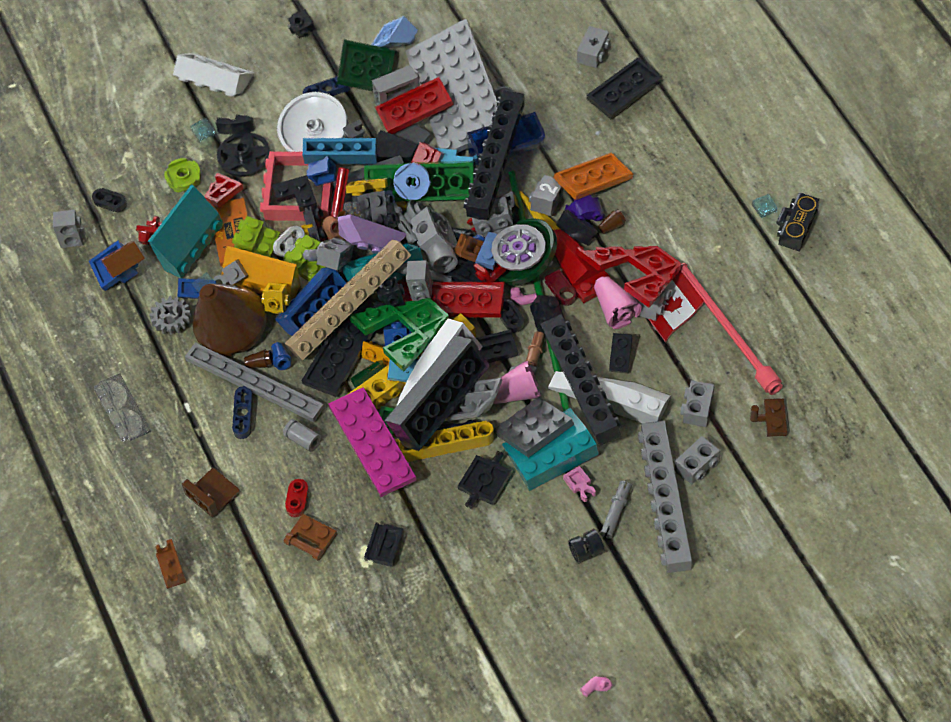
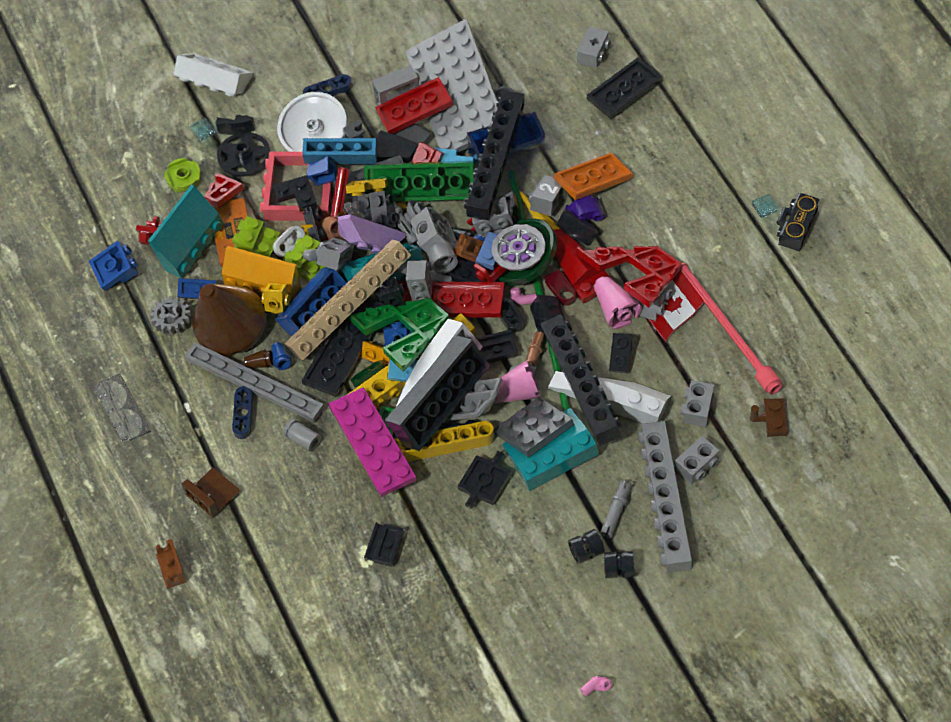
(68, 228): light grey brick -> none
(110, 200): black plate -> none
(122, 259): dark orange hinge -> none
(202, 281): clear light blue plate -> none
(232, 273): light grey plate -> none
(296, 496): red plate -> none
(301, 24): black brick -> none
(313, 532): dark orange plate -> none
(363, 63): dark green plate -> none
(396, 34): light blue slope -> none
(401, 181): light blue plate -> none
(579, 481): bright pink plate -> none
(612, 221): reddish brown cone -> none
(619, 564): none -> black wheel

